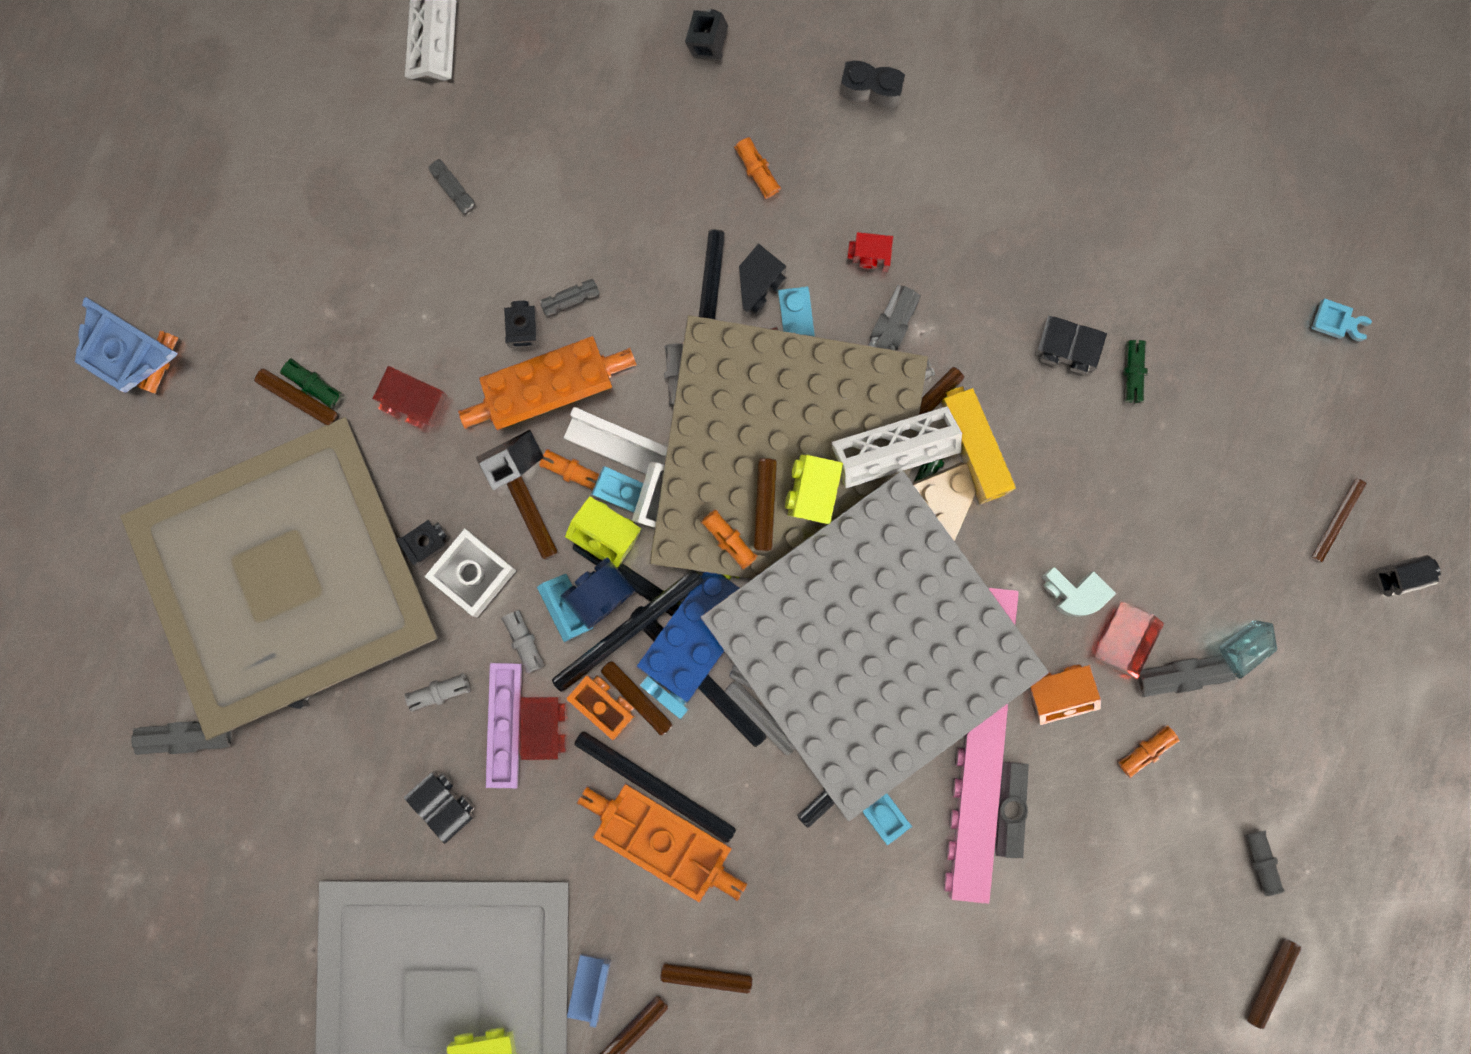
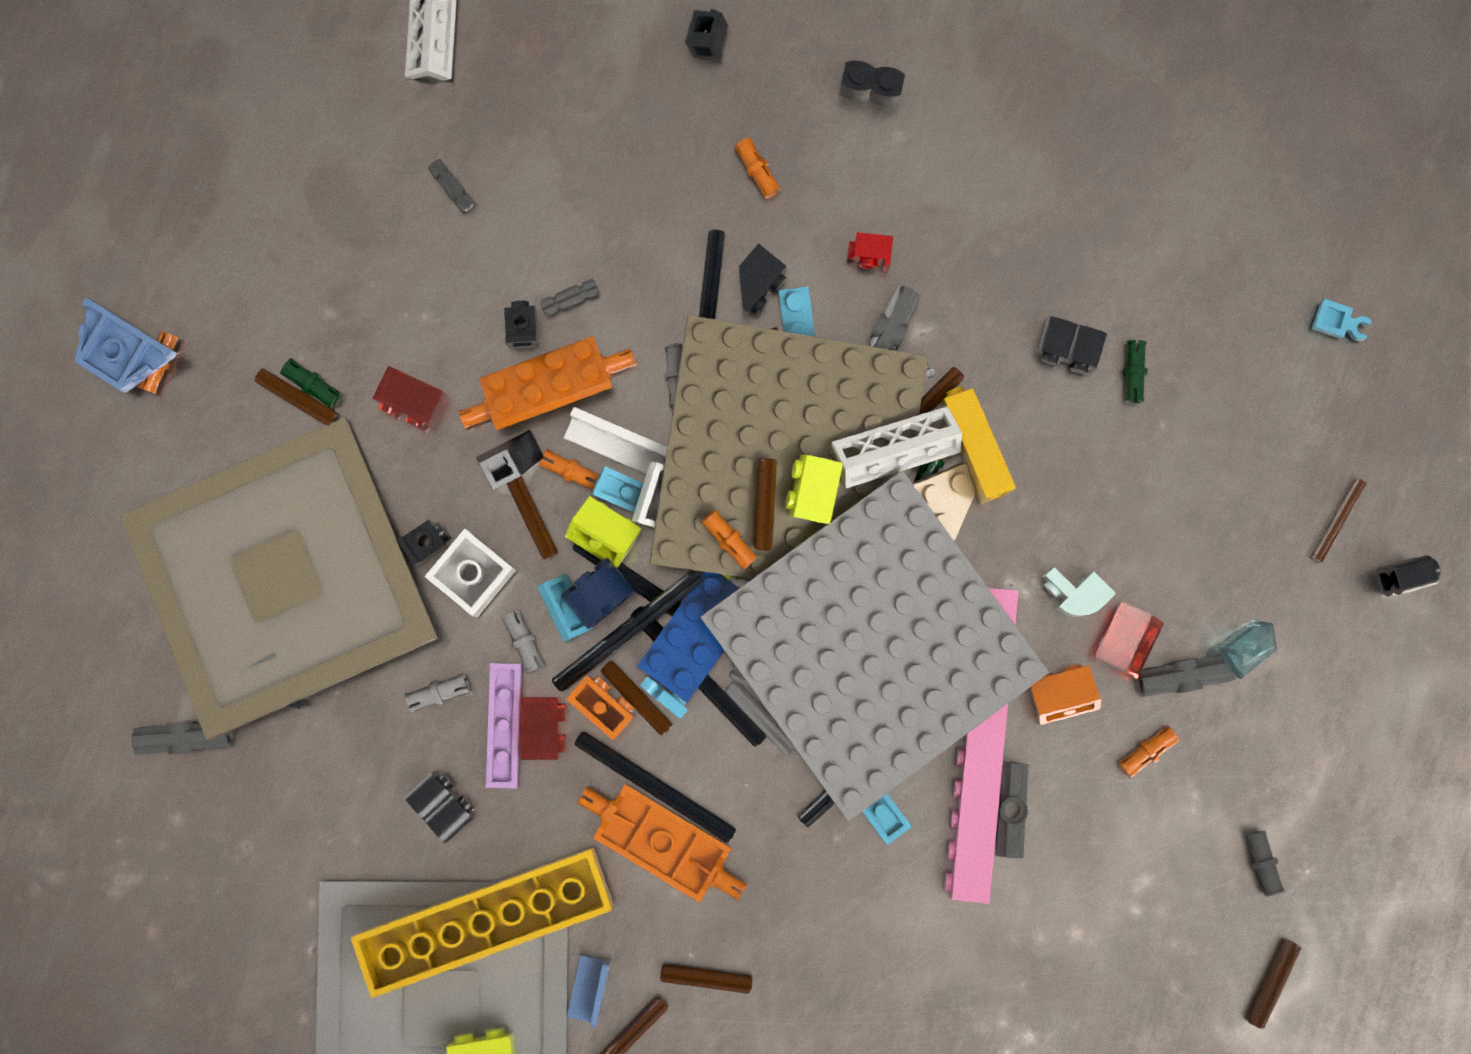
(482, 922): none -> yellow brick

